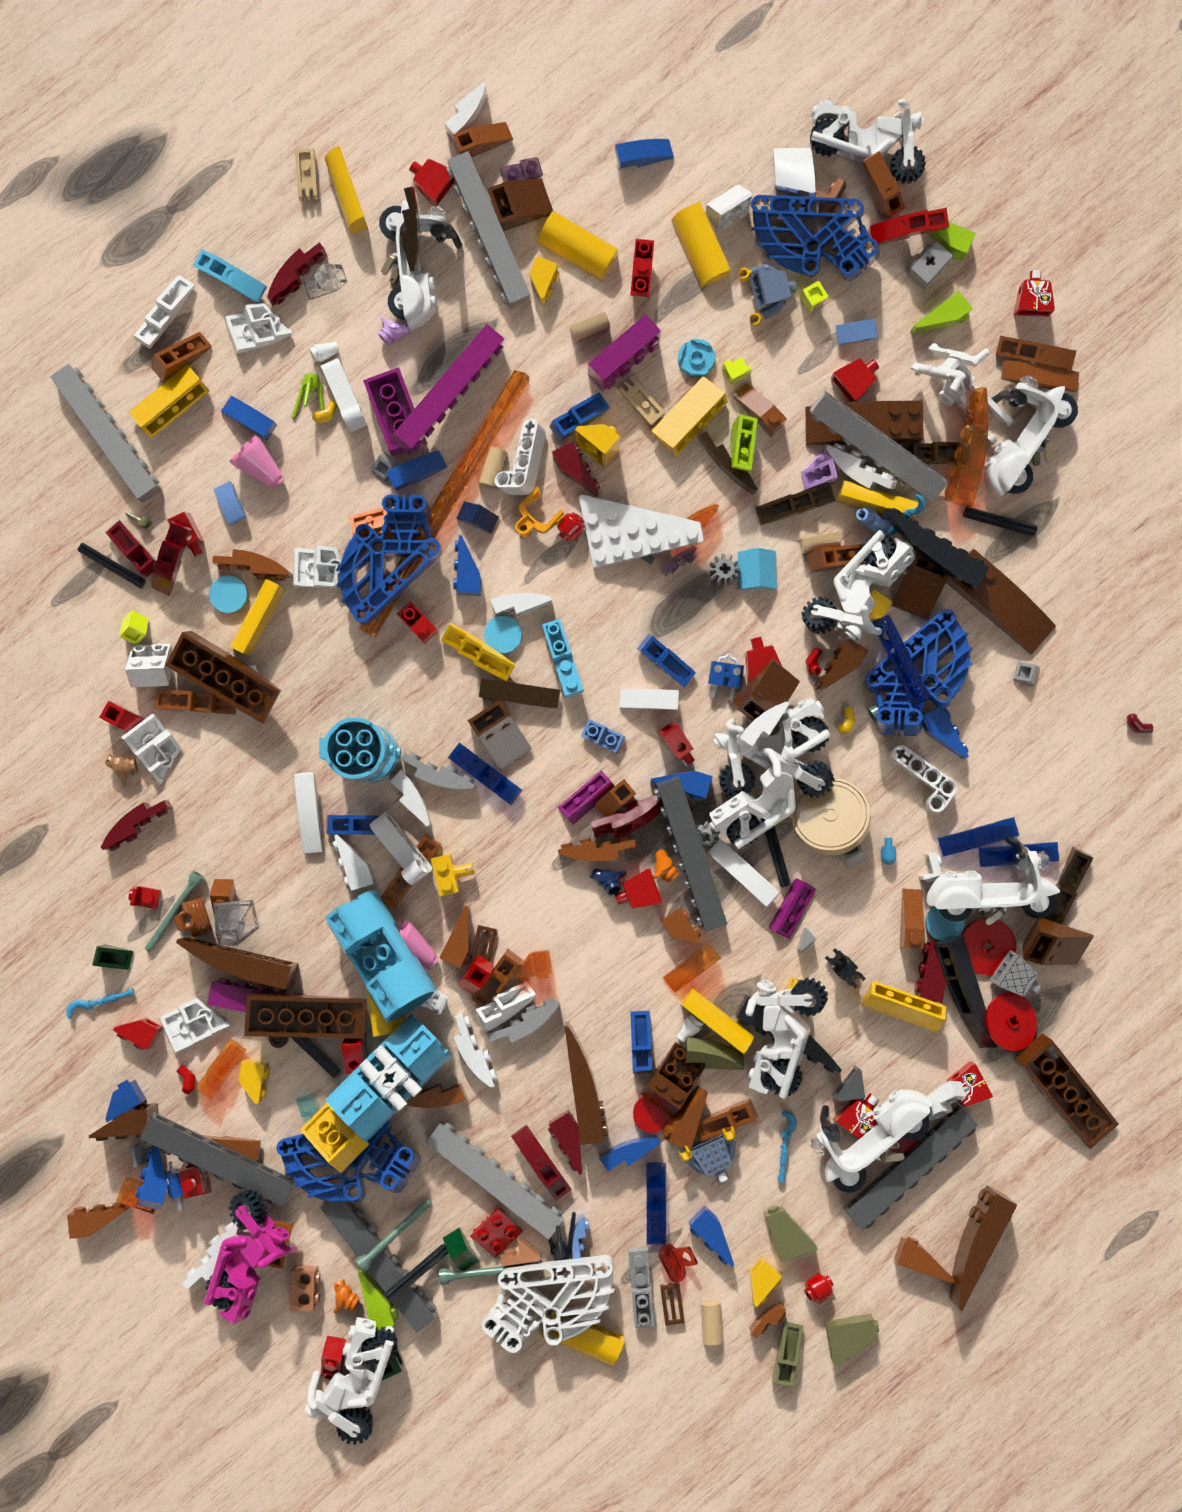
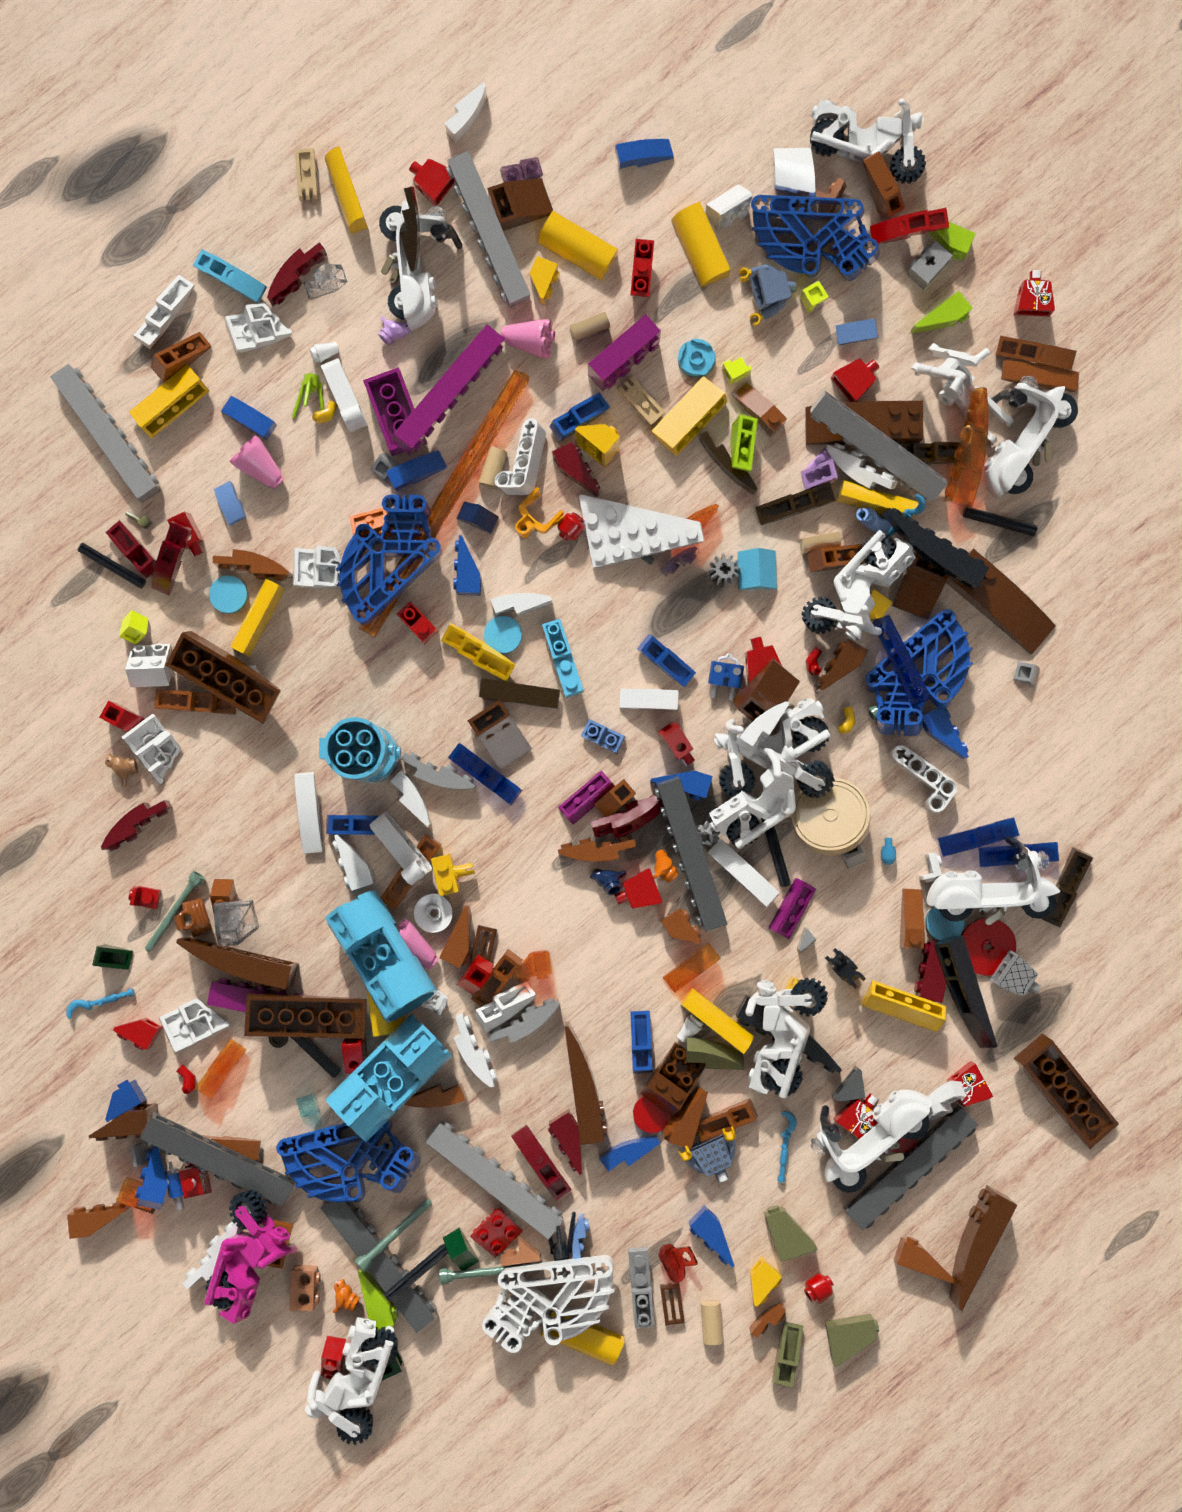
(253, 1078): yellow slope -> none
(333, 1138): yellow slope -> none
(379, 1079): white pin -> none
(423, 915): none -> white dish
(482, 138): dark orange slope -> none
(531, 337): none -> bright pink cone
(656, 1203): clear blue slope -> none
(1001, 1030): red piece -> none
(1054, 943): reddish brown slope -> none
(1137, 726): dark red arm -> none

